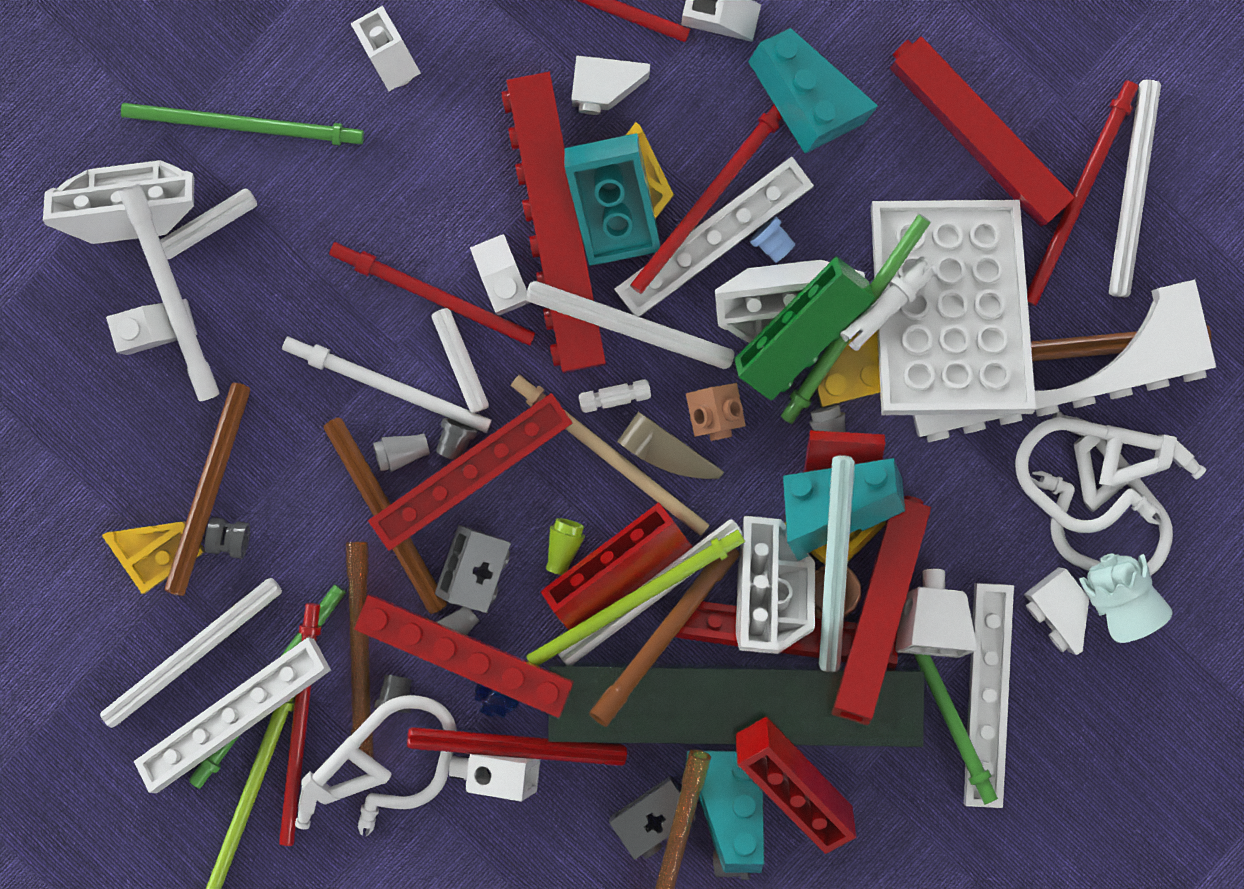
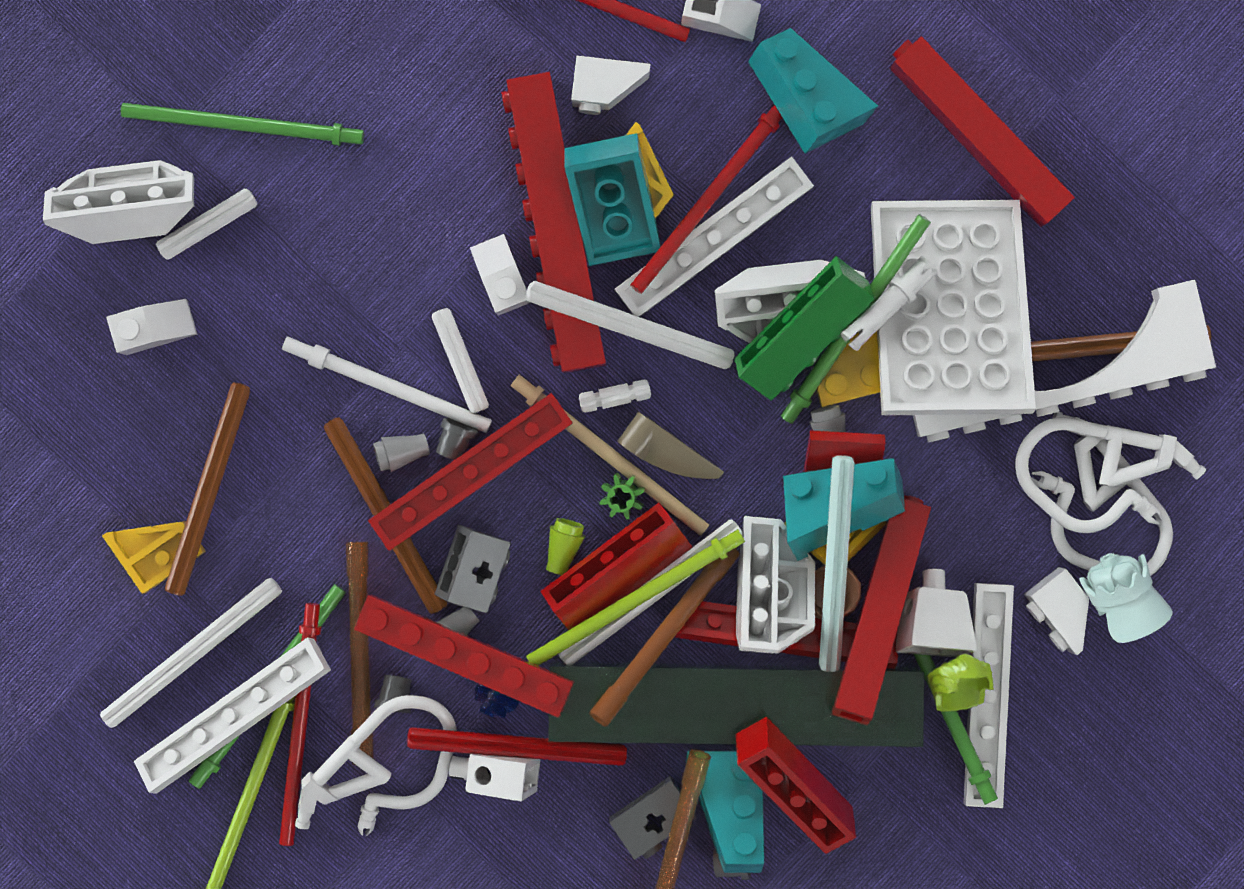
(141, 218): white piece -> none
(227, 537): dark grey wheel -> none
(367, 264): red bar -> none
(385, 48): white slope -> none
(617, 505): none -> bright green gear
(716, 411): nougat brick -> none
(773, 240): light blue piece -> none
(960, 683): none -> lime hair
(1120, 108): red bar -> none
(1134, 188): white axle -> none

